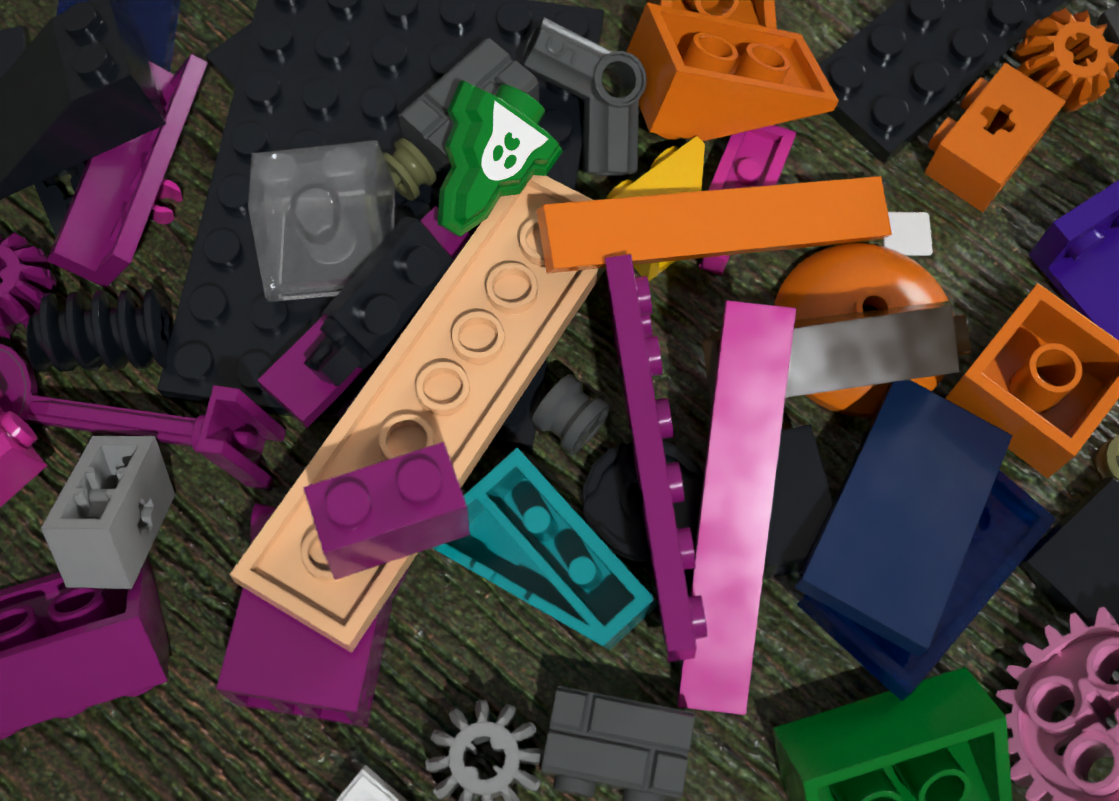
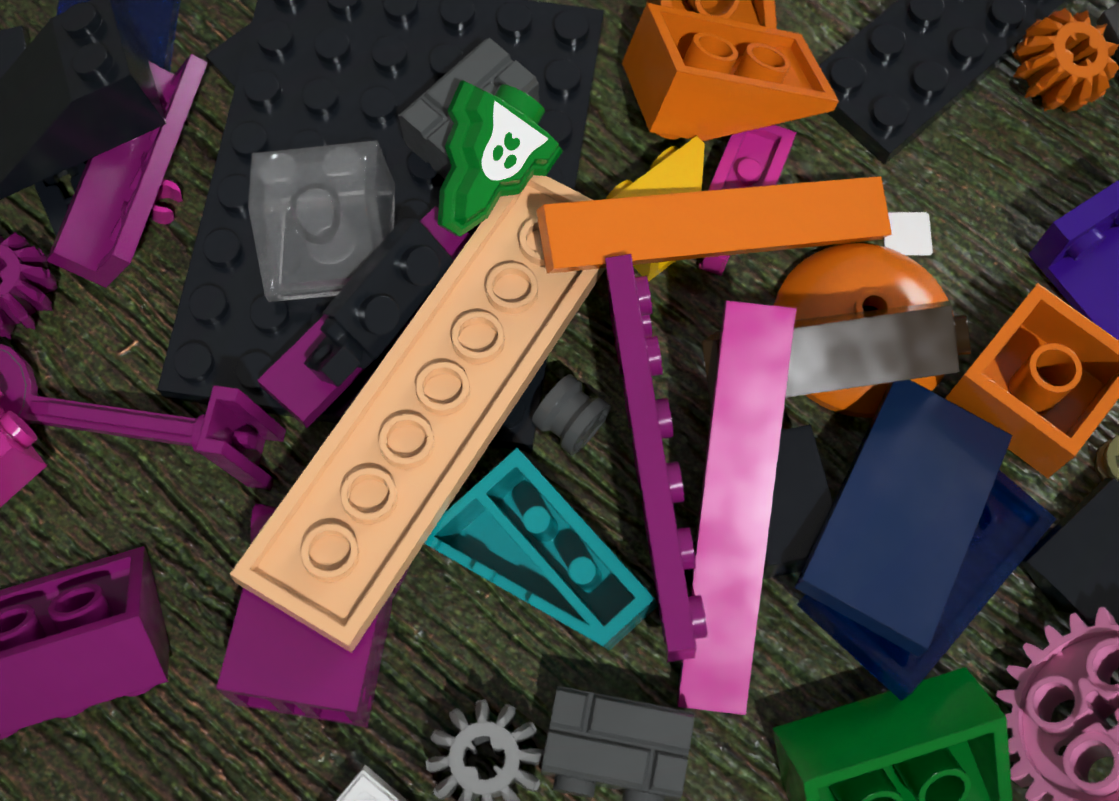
(98, 333): black piece -> none
(109, 512): light grey brick -> none
(388, 510): magenta brick -> none
(409, 169): olive bush -> none
(577, 67): dark grey piece -> none
(615, 503): black tile -> none
(992, 136): orange brick -> none

